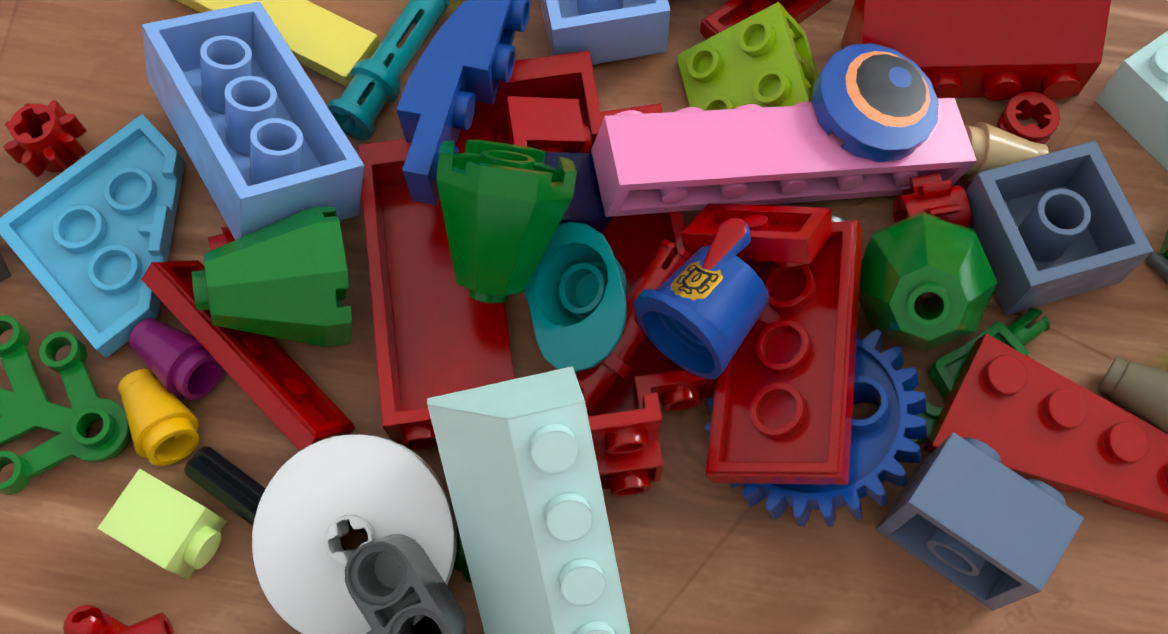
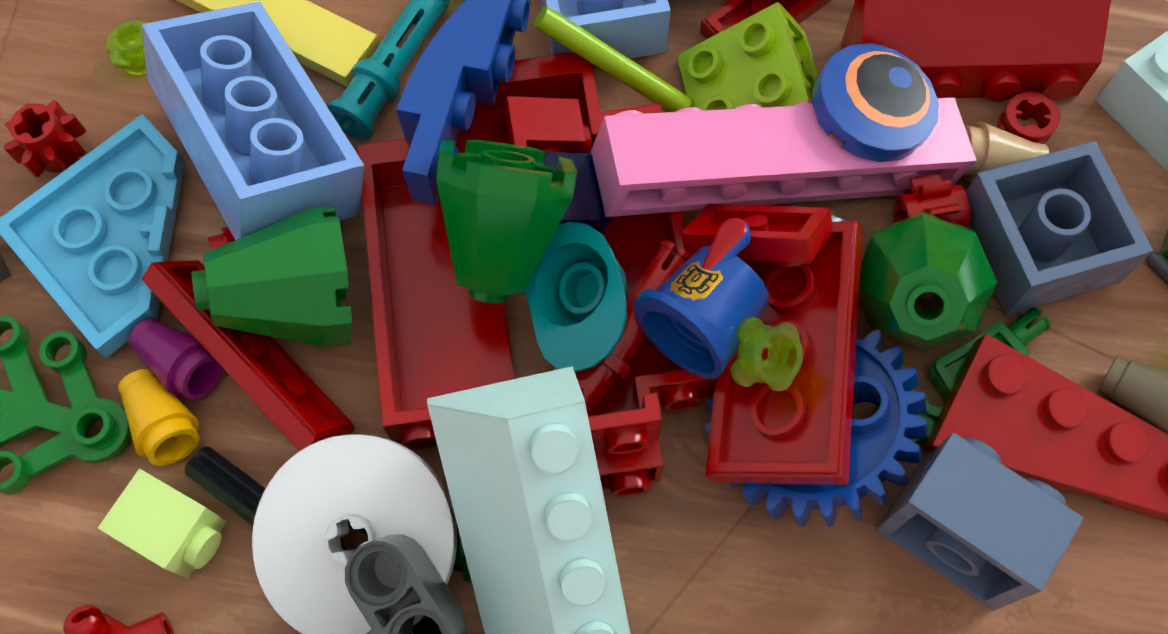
(127, 47): none -> clear neon green plate
(610, 60): none -> lime bar
(783, 358): none -> clear neon green plate

